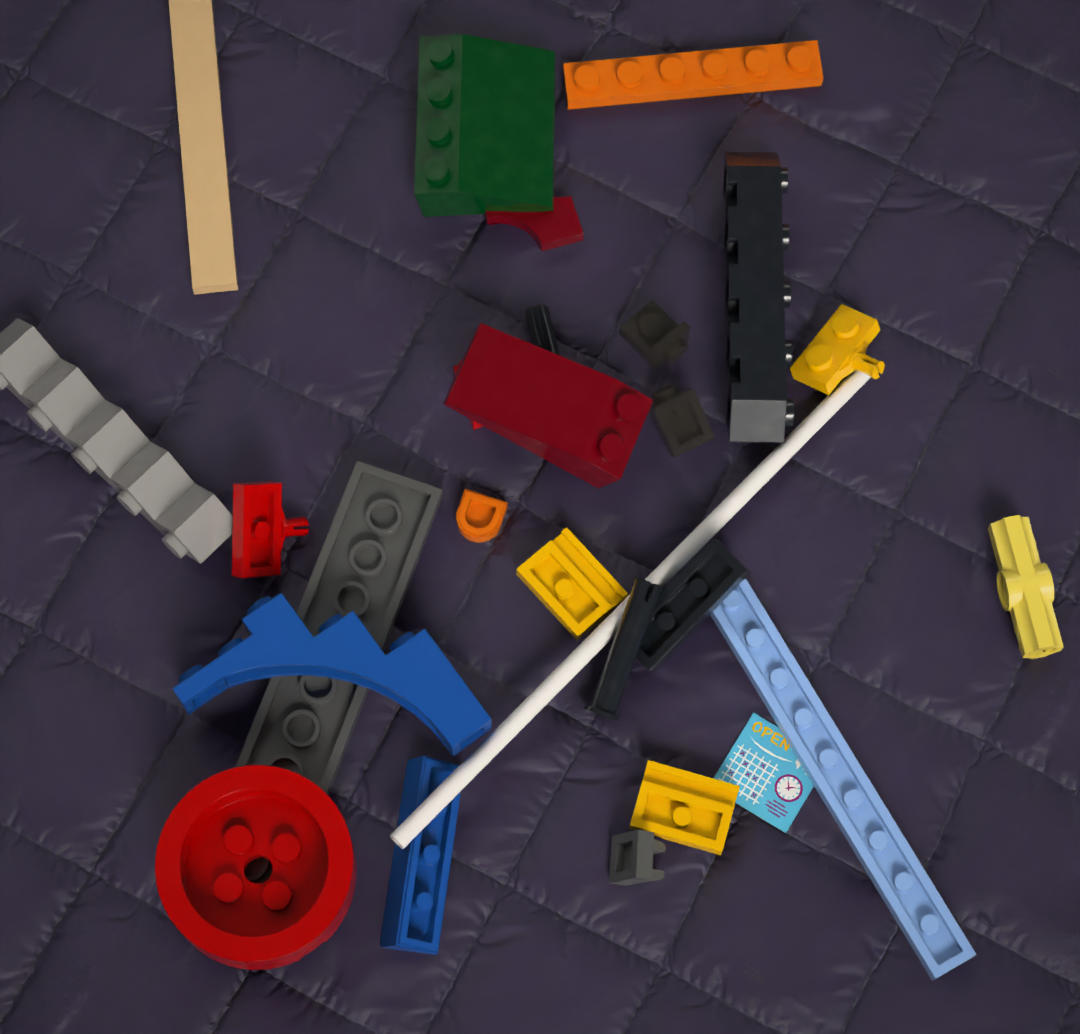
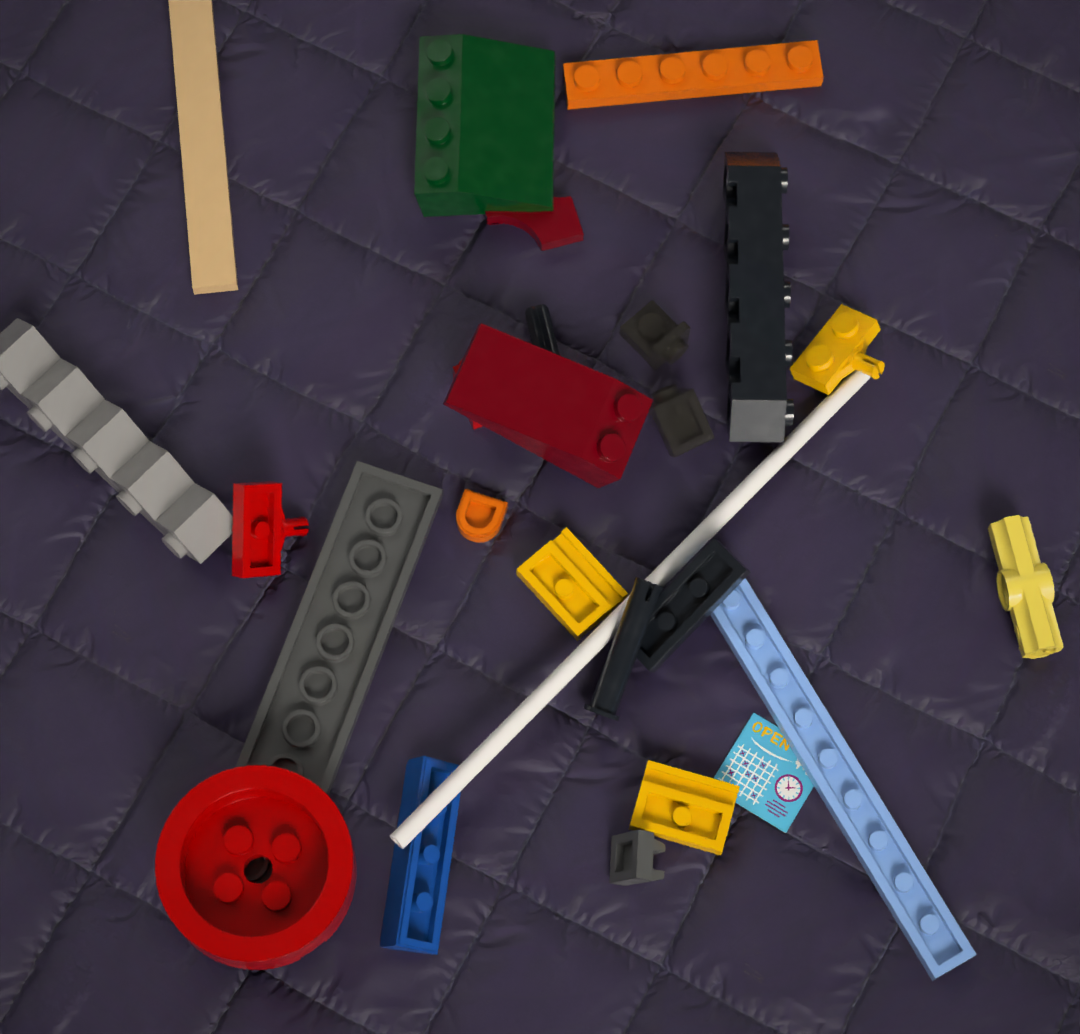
(281, 645): blue arch -> none

